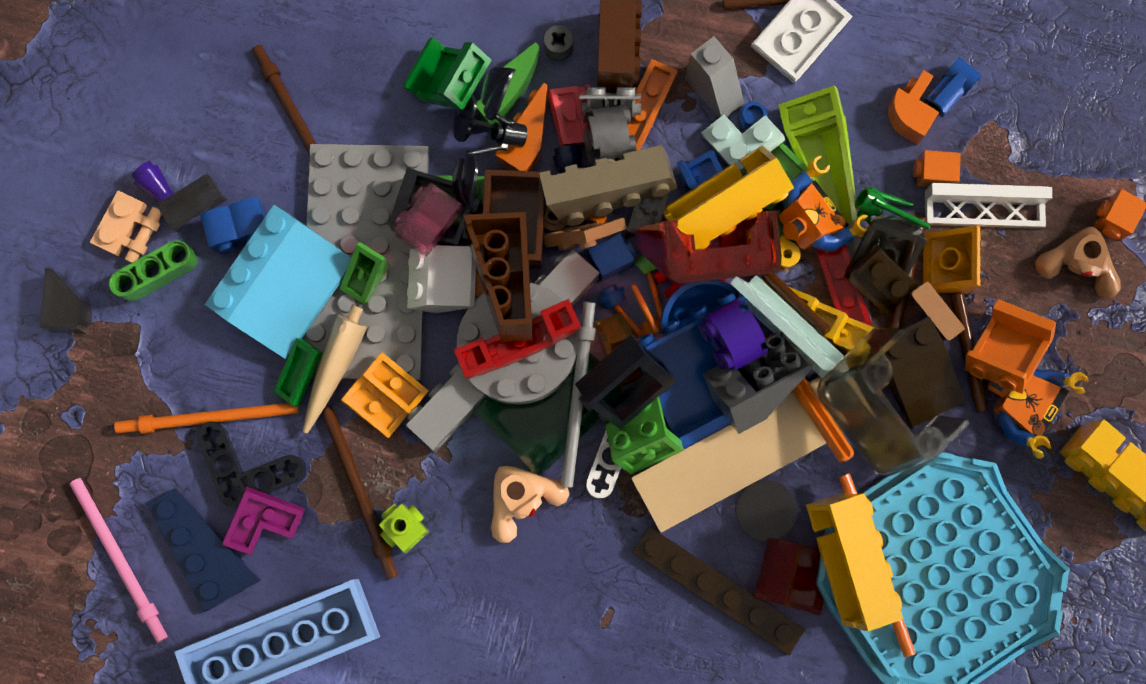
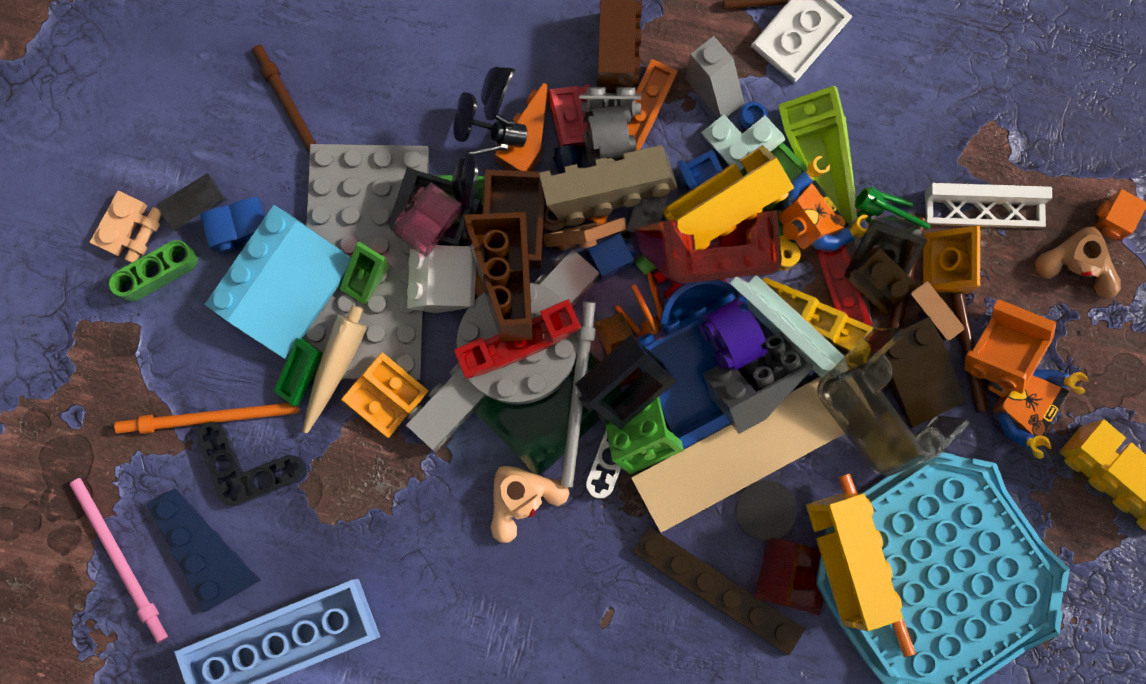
(63, 306): clear smoke slope -> none
(152, 181): dark purple cone -> none
(260, 512): magenta plate -> none
(381, 548): reddish brown bar -> none
(414, 528): lime brick -> none
(446, 74): green panel -> none
(525, 67): bright green slope -> none
(558, 49): dark grey wheel -> none
(611, 296): blue plate -> none
(797, 303): reddish brown bar -> none
(822, 420): orange axle -> none
(909, 114): orange brick -> none
(937, 168): orange brick -> none
(955, 83): blue piece -> none

